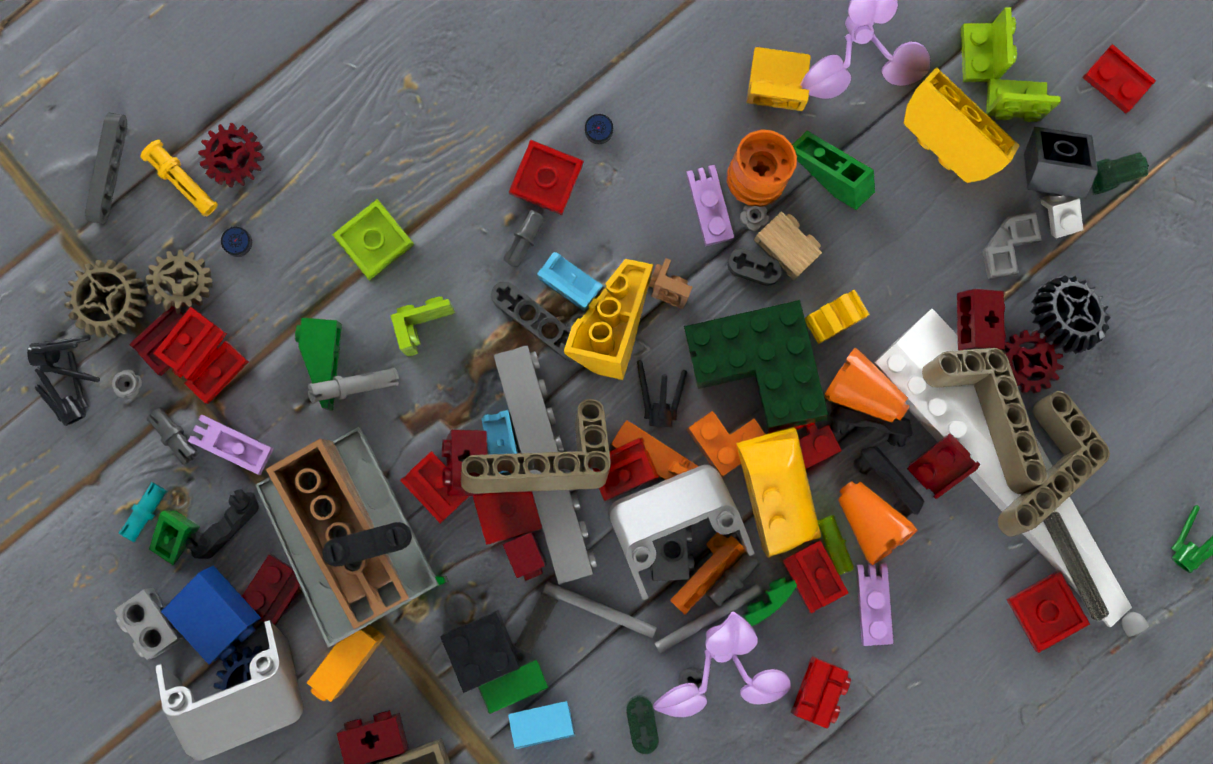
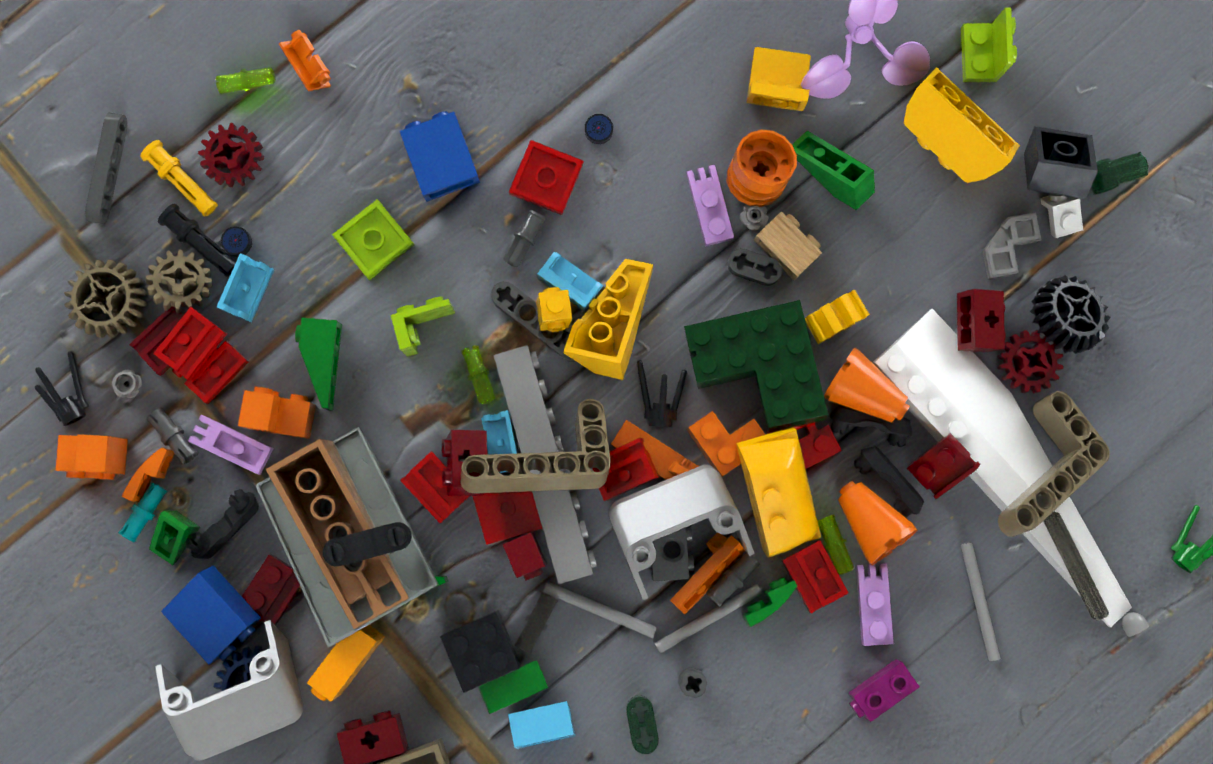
(48, 353): black plant -> none
(91, 456): none -> orange brick
(153, 620): light grey brick -> none
(154, 466): none -> orange slope
(189, 232): none -> black pin
(245, 80): none -> clear neon green axle
(245, 288): none -> medium azure hinge
(269, 413): none -> orange brick
(308, 67): none -> orange hinge
(340, 387): light grey pin -> none
(439, 155): none -> blue brick
(478, 375): none -> clear neon green axle
(554, 309): none -> yellow brick
(667, 289): medium nougat bracket -> none
(725, 642): lavender plant -> none
(821, 692): red brick -> none
(882, 690): none -> magenta brick
(980, 601): none -> light grey bar
(1002, 408): dark tan beam -> none
(1019, 99): lime bracket -> none
(1048, 611): red plate -> none
(1119, 78): red plate -> none

